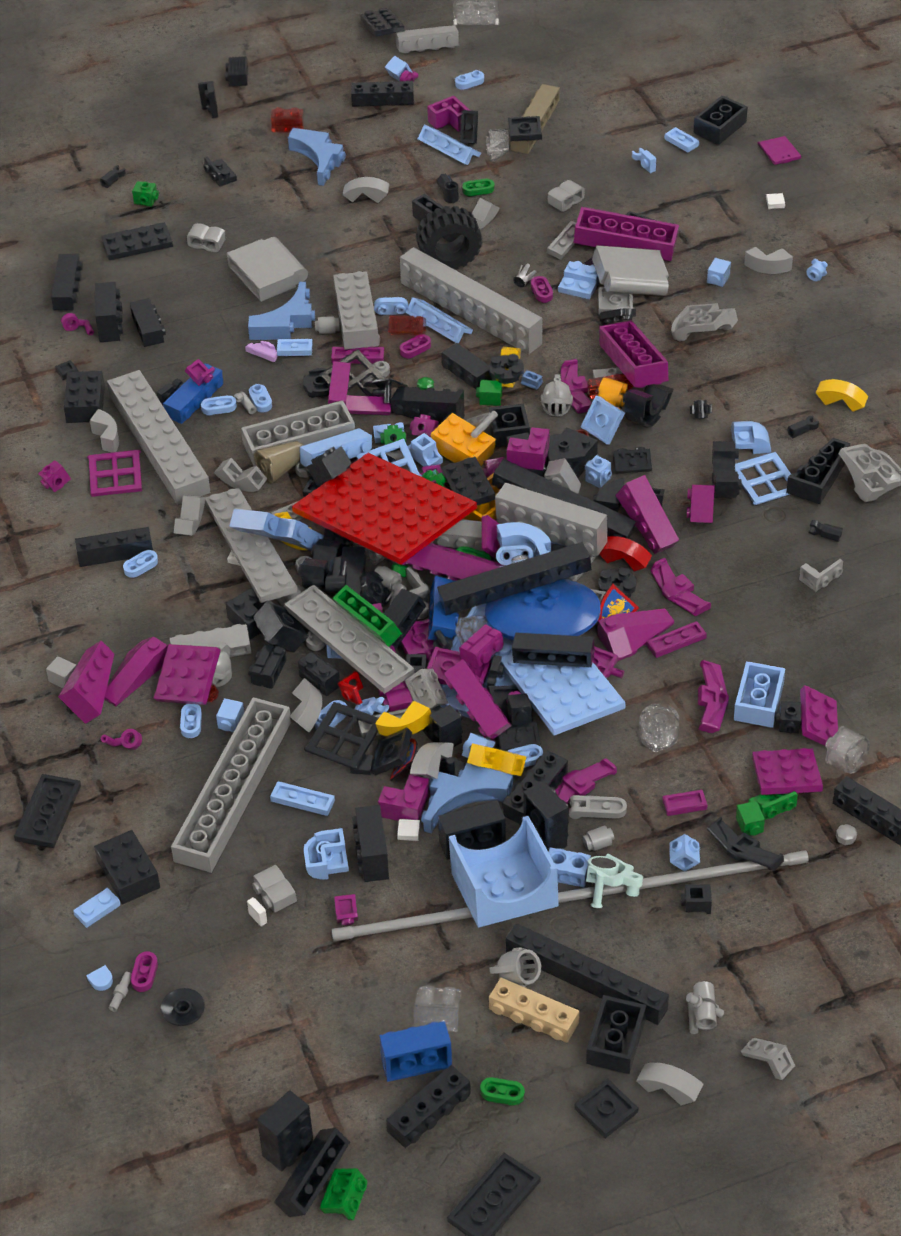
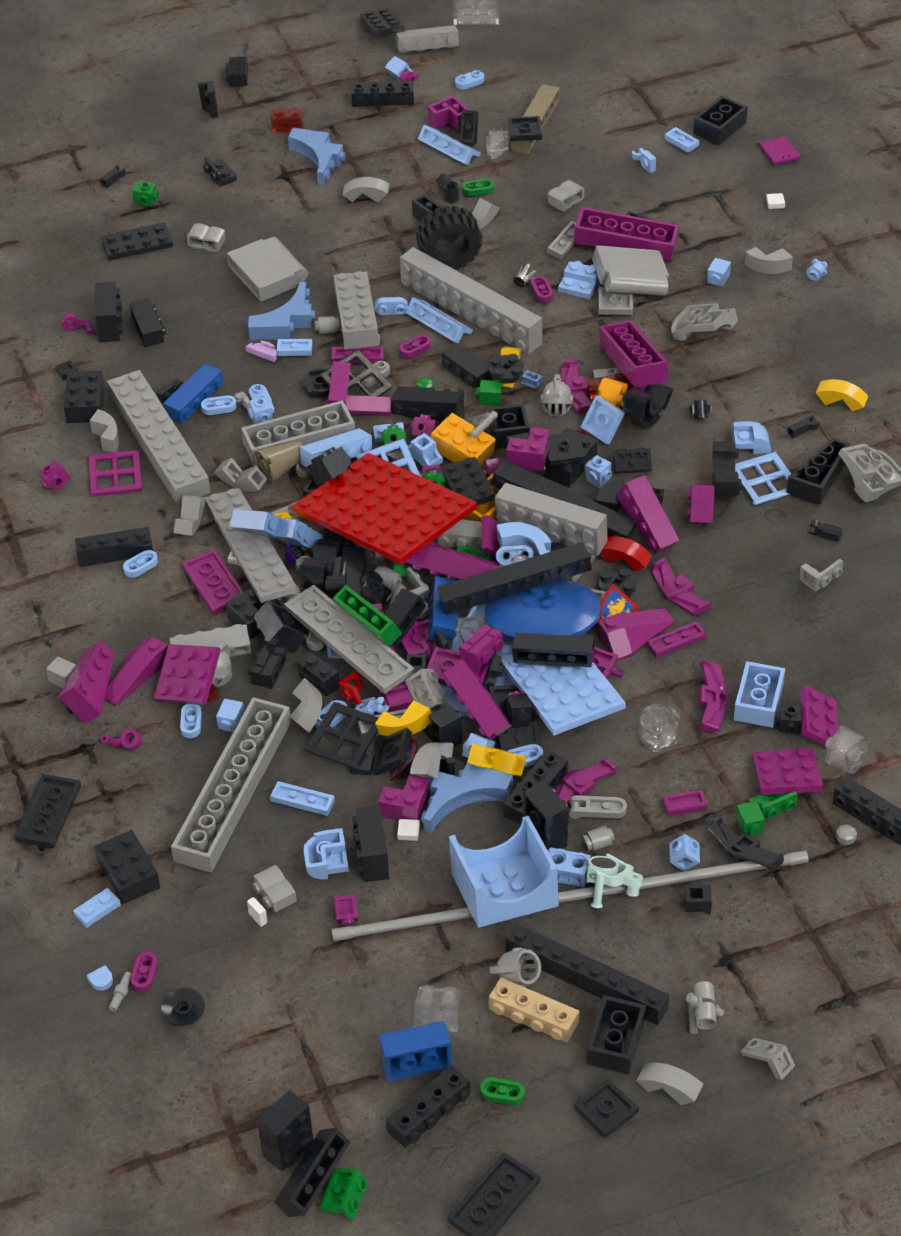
(66, 282): black brick -> none
(200, 372): magenta bracket -> none
(212, 580): none -> magenta tile
(259, 408): none -> light blue brick
(292, 553): none -> slope
(385, 388): black shield -> none
(407, 325): clear red brick -> none
(474, 827): black brick -> none
(562, 474): light grey brick -> none
(618, 315): black plate -> none

